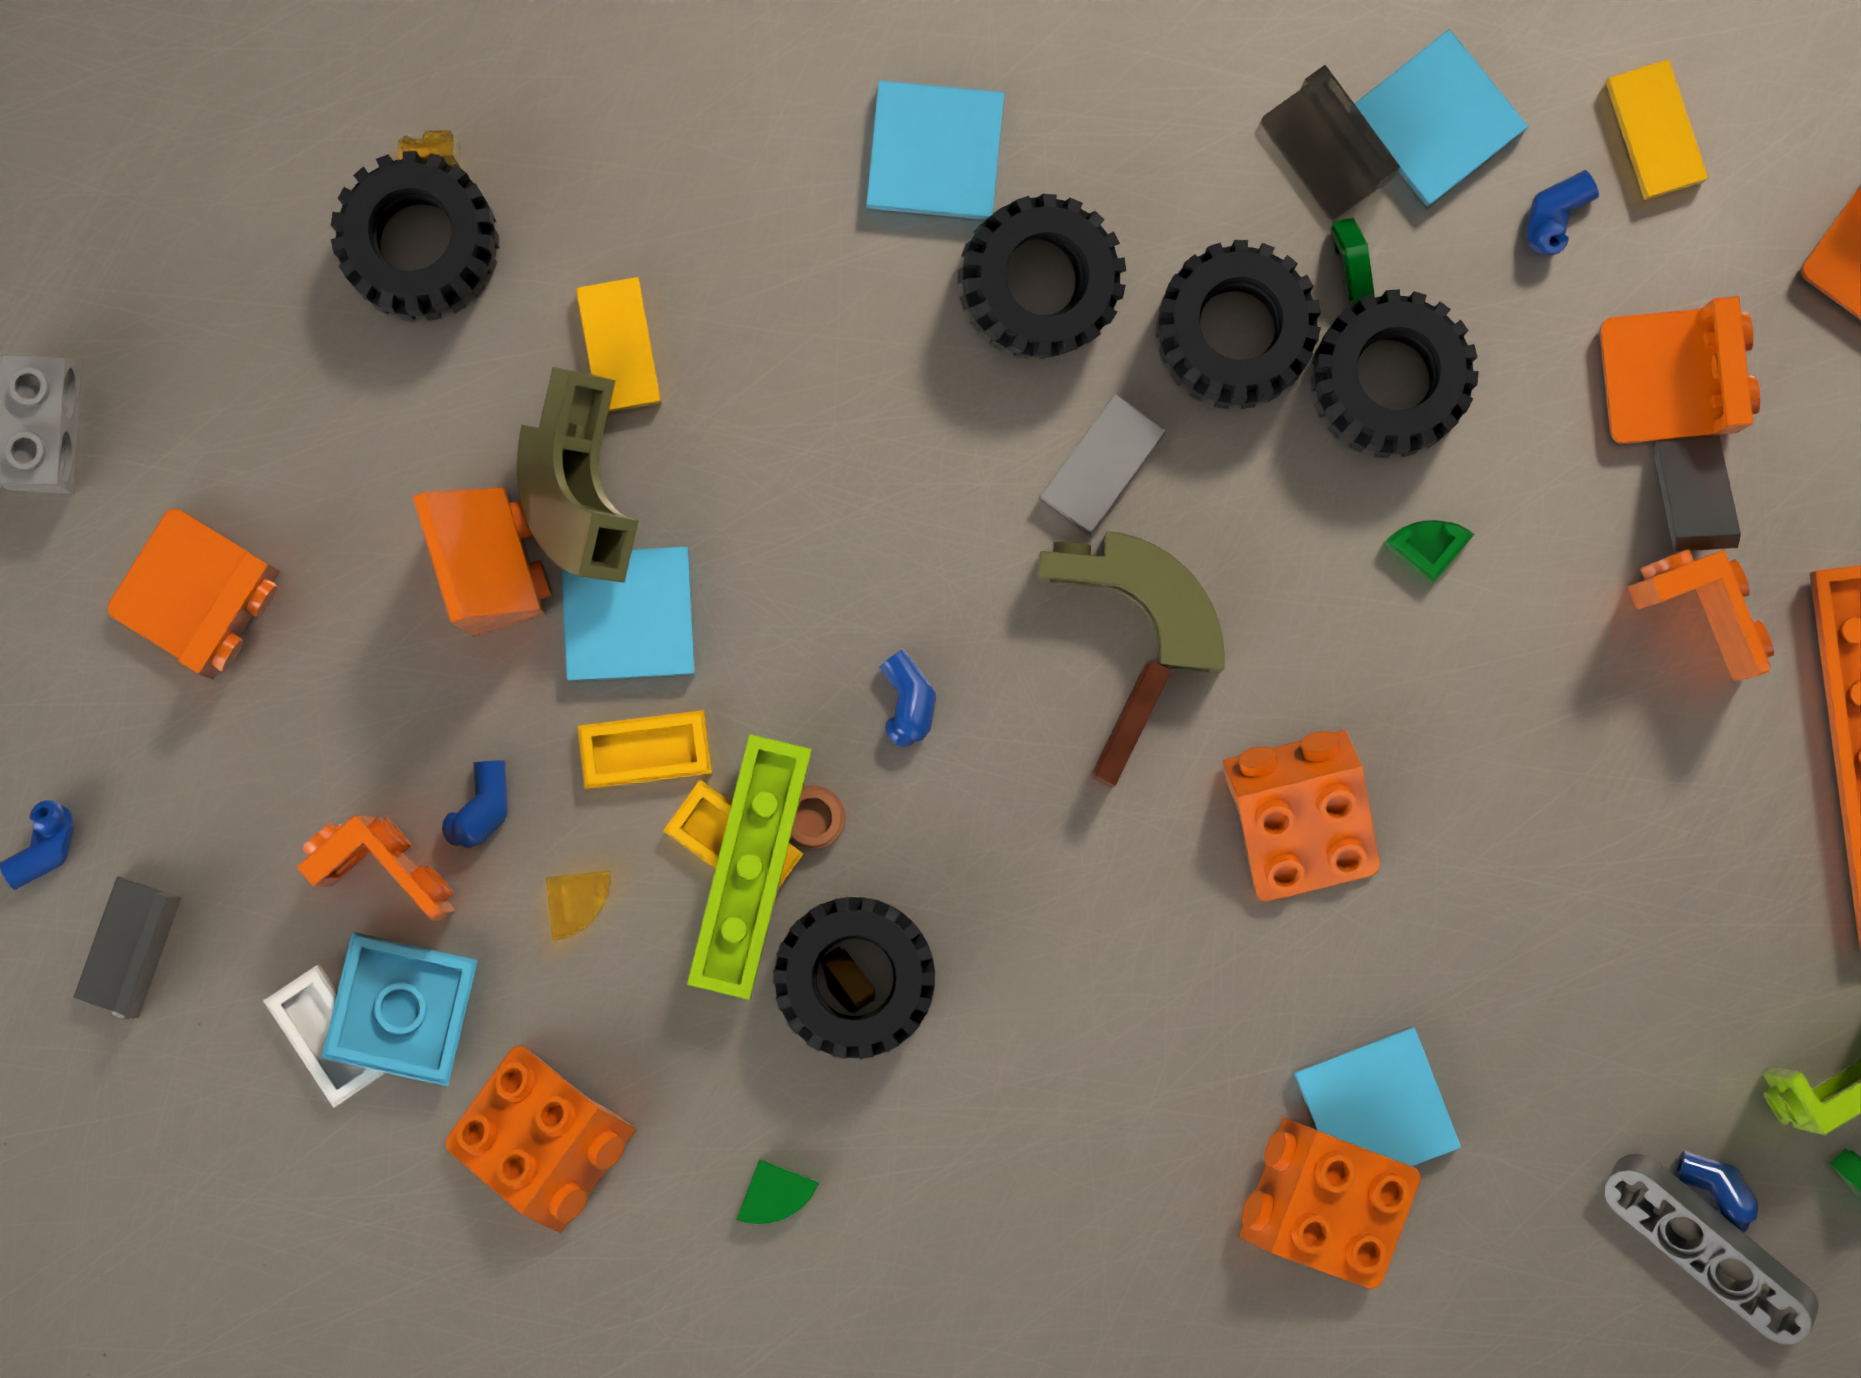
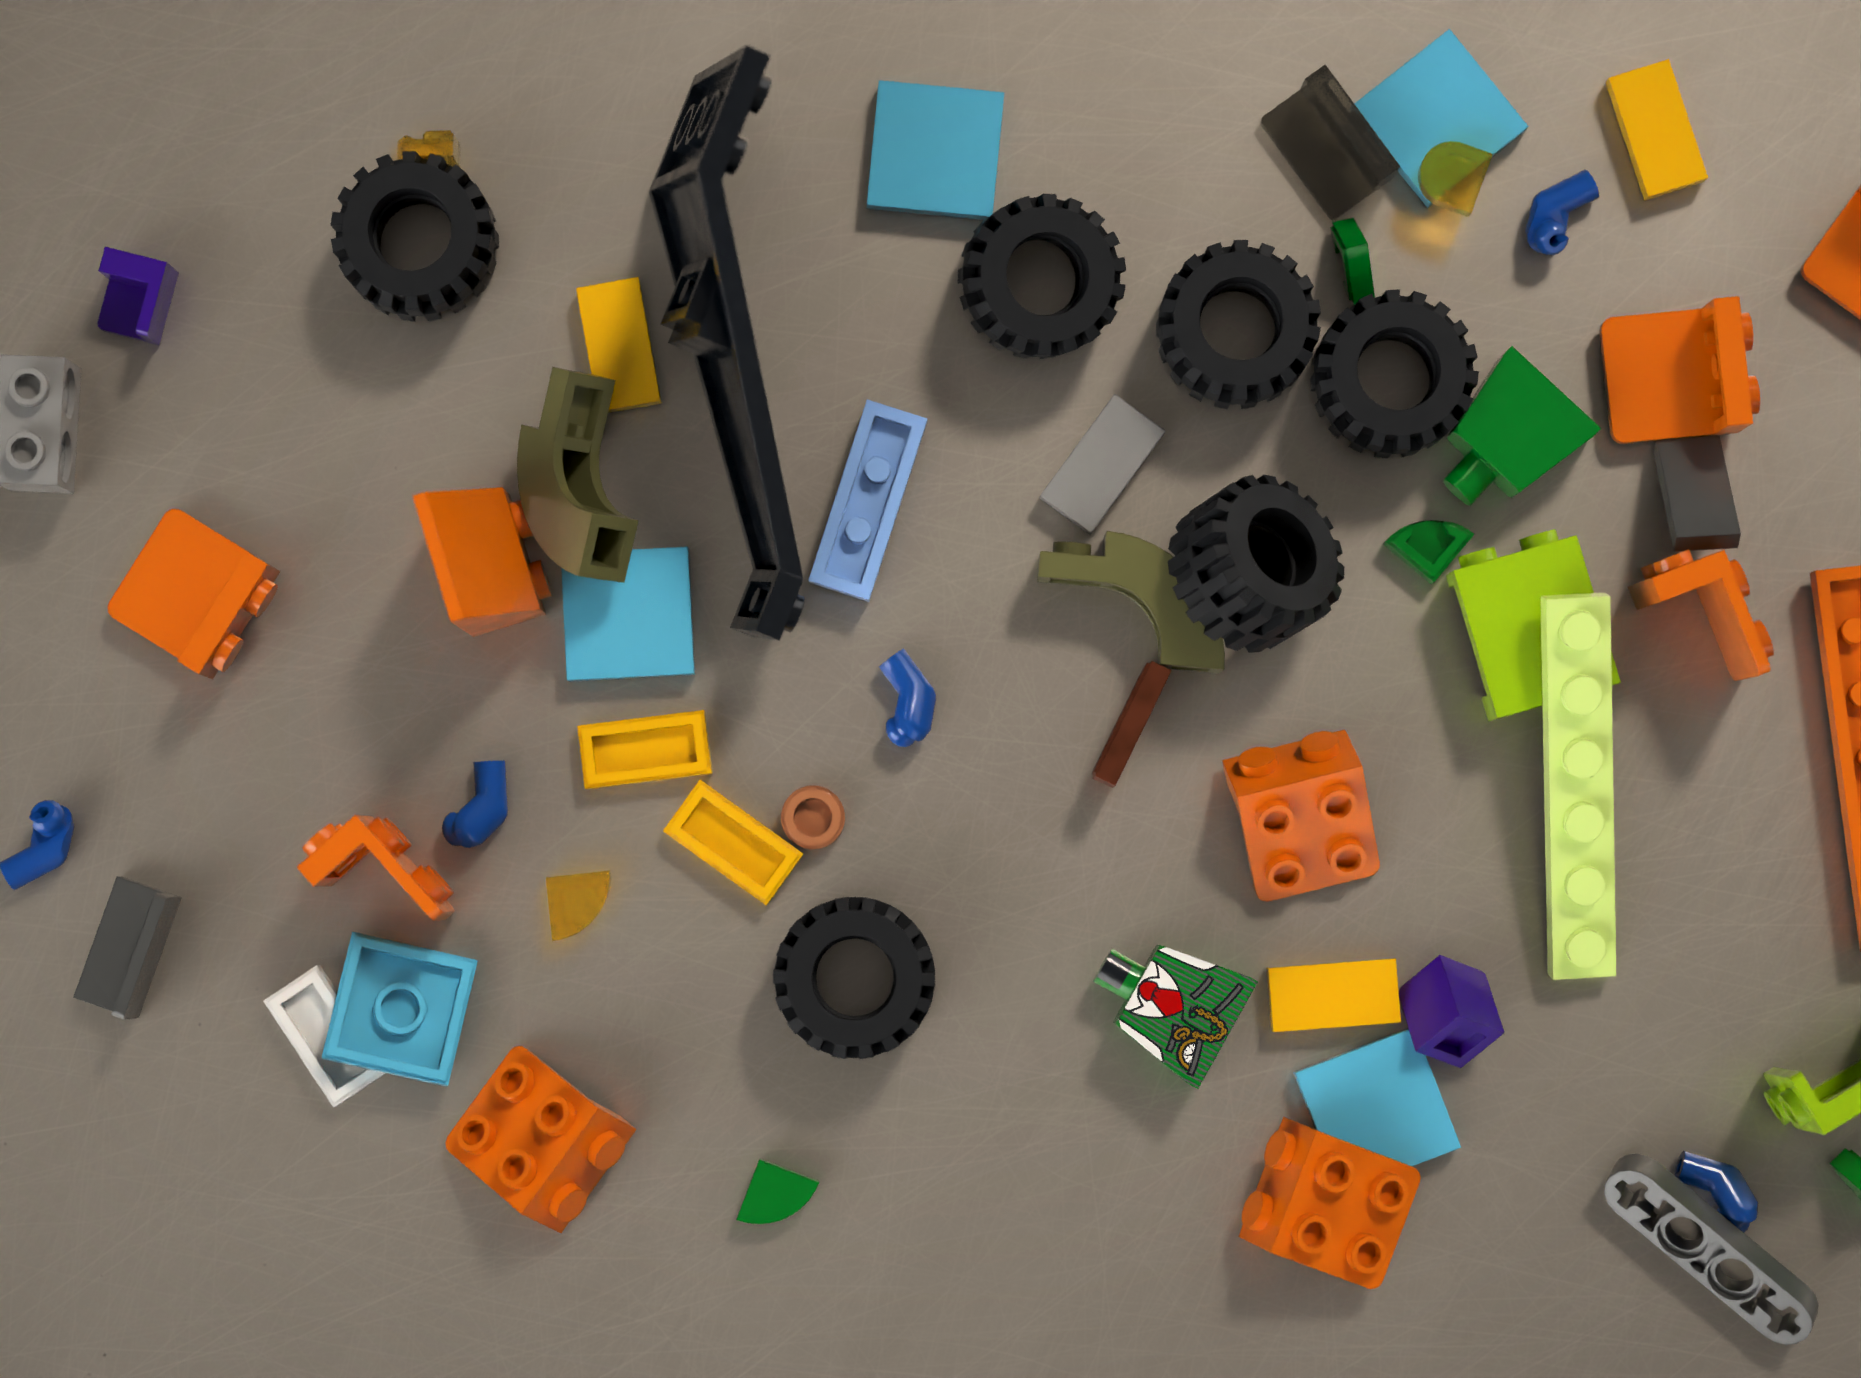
(136, 295): none -> dark purple panel
(715, 325): none -> black wing
(749, 867): lime plate -> none
(847, 980): dark brown tile -> none
(868, 500): none -> light blue plate
(1176, 1006): none -> torso
(1256, 563): none -> black tyre
(1333, 995): none -> yellow tile
(1450, 1011): none -> dark purple panel
(1453, 176): none -> clear yellow tile
(1504, 614): none -> lime panel
(1514, 430): none -> green torso
(1578, 785): none -> yellowish green plate

